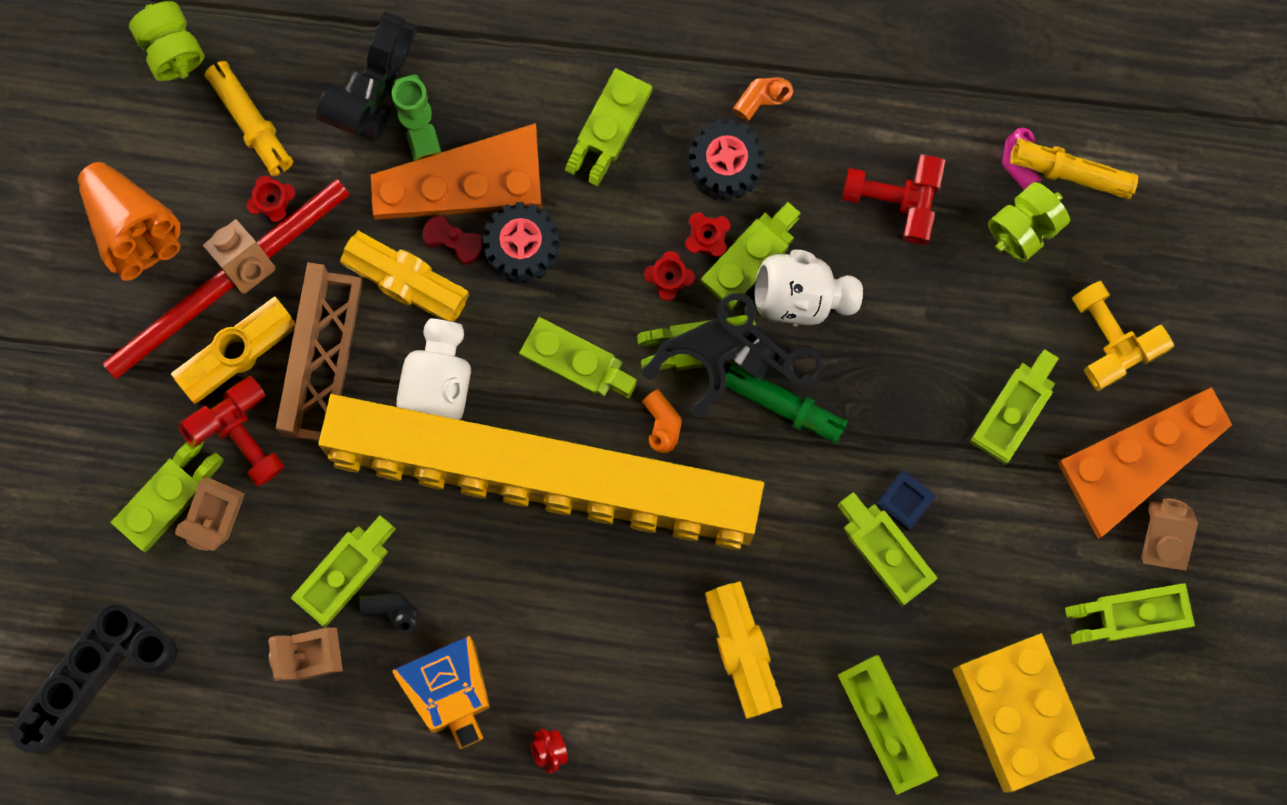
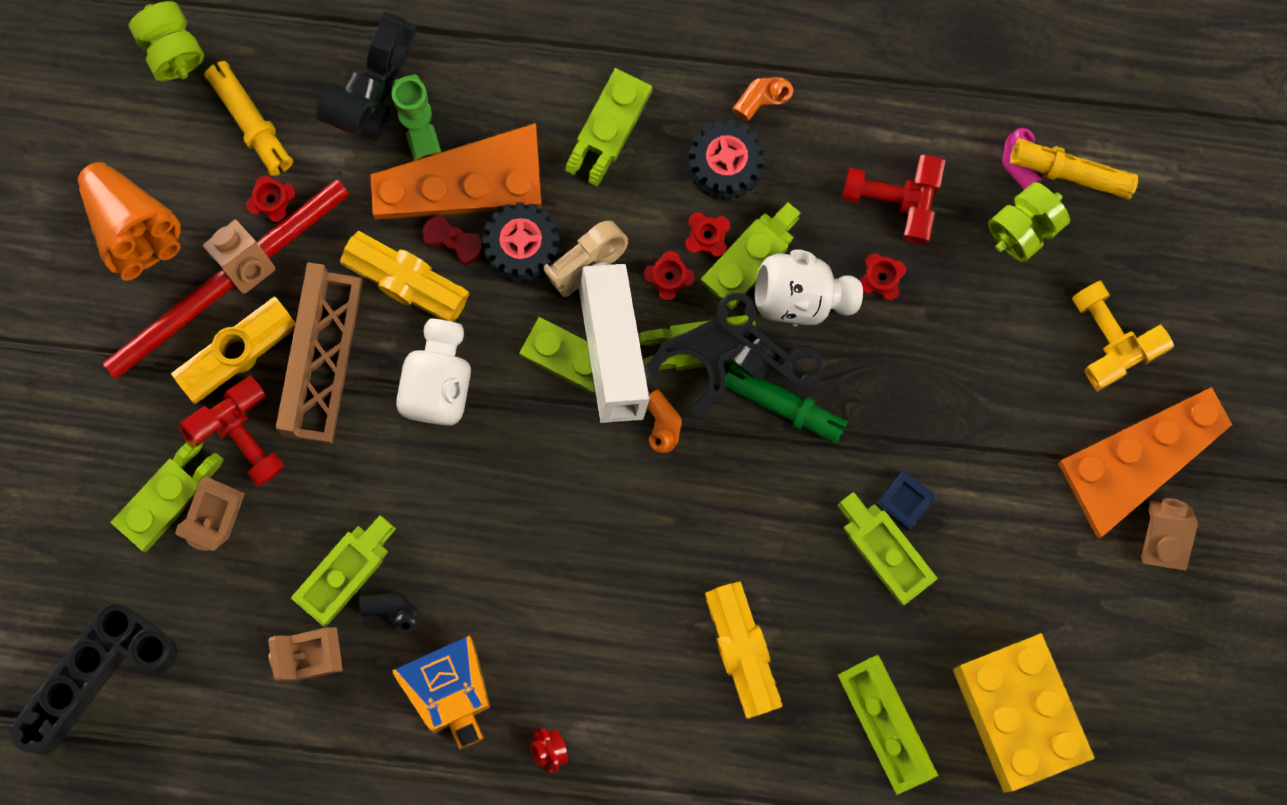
(541, 471): yellow brick -> none
(600, 244): none -> tan piece
(613, 343): none -> white brick
(882, 265): none -> red plate
(1016, 409): lime hinge -> none
(1135, 614): lime hinge -> none

